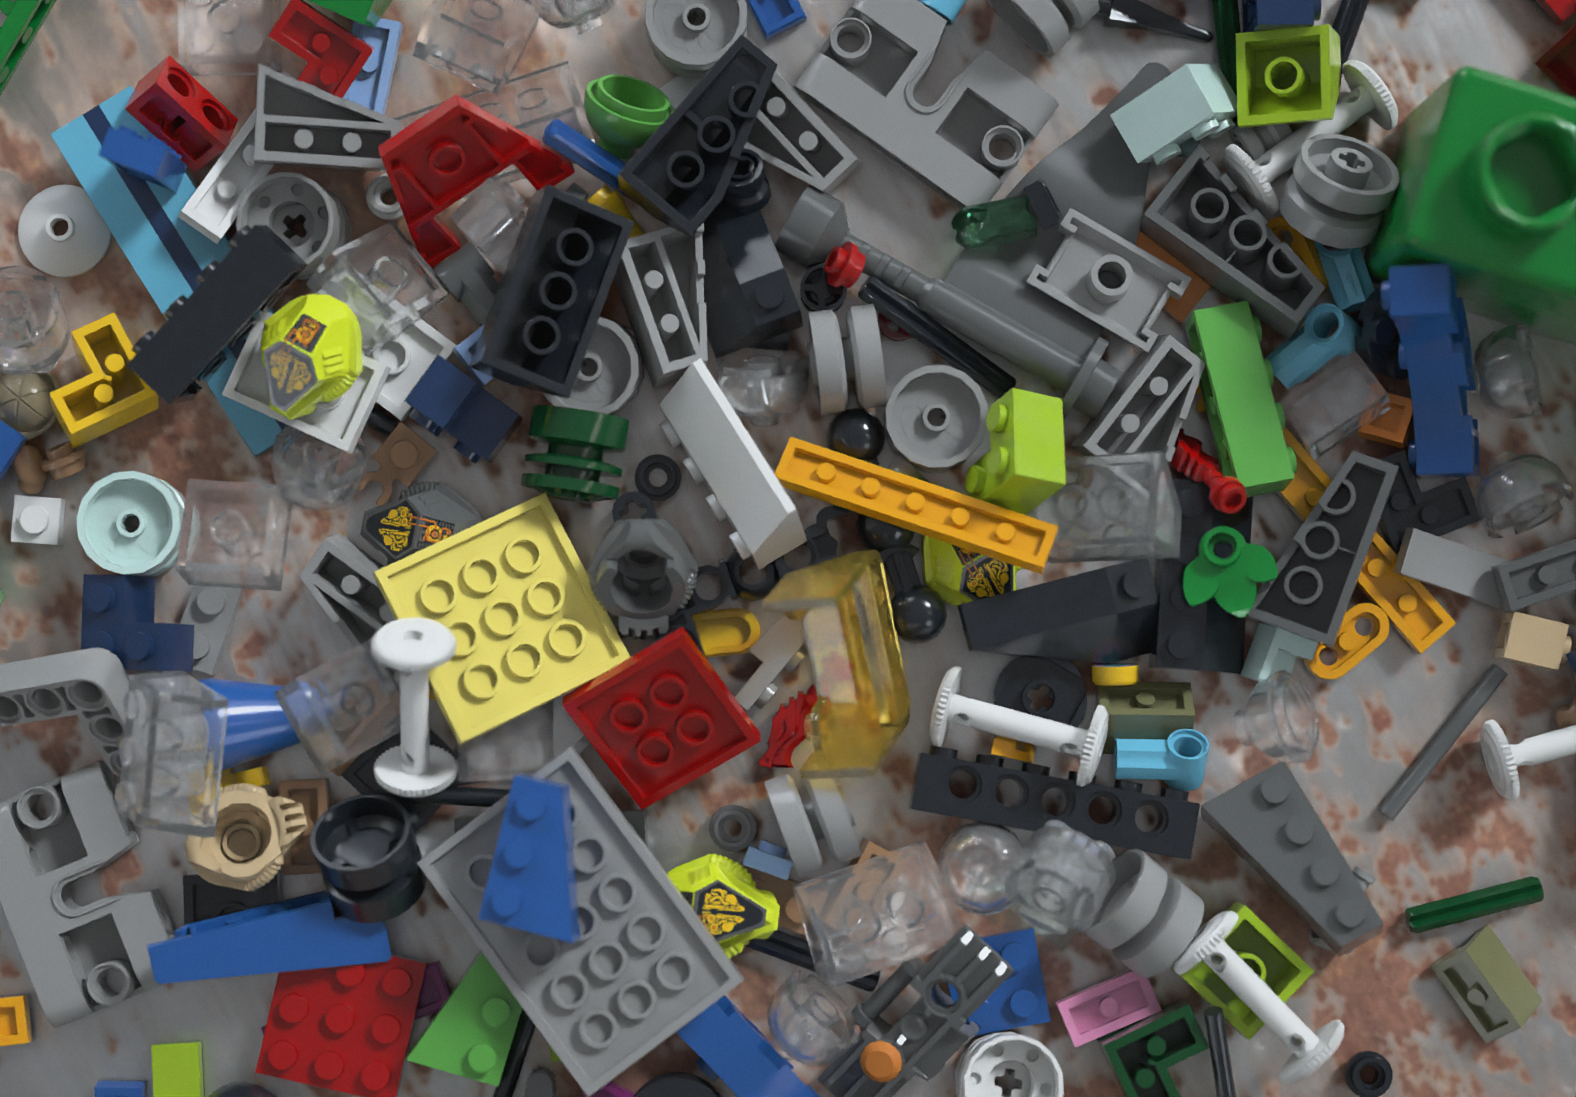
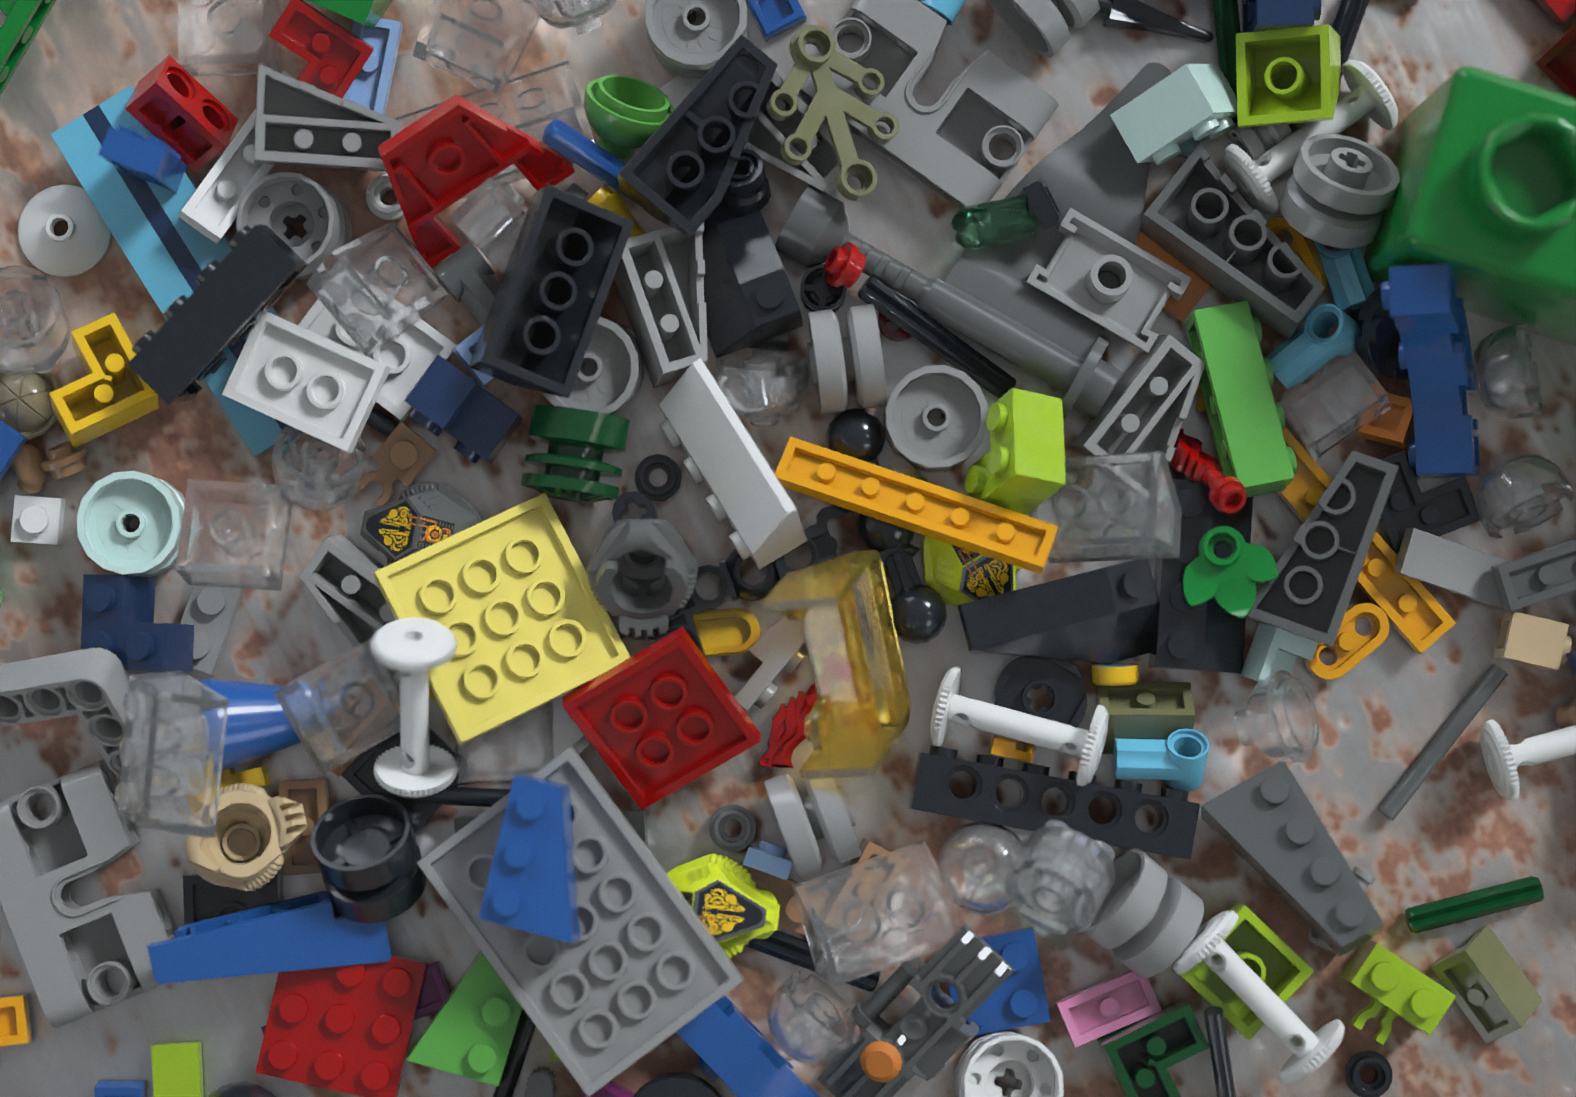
(310, 353): neon yellow helmet -> none
(833, 106): none -> olive plant
(1397, 988): none -> lime brick

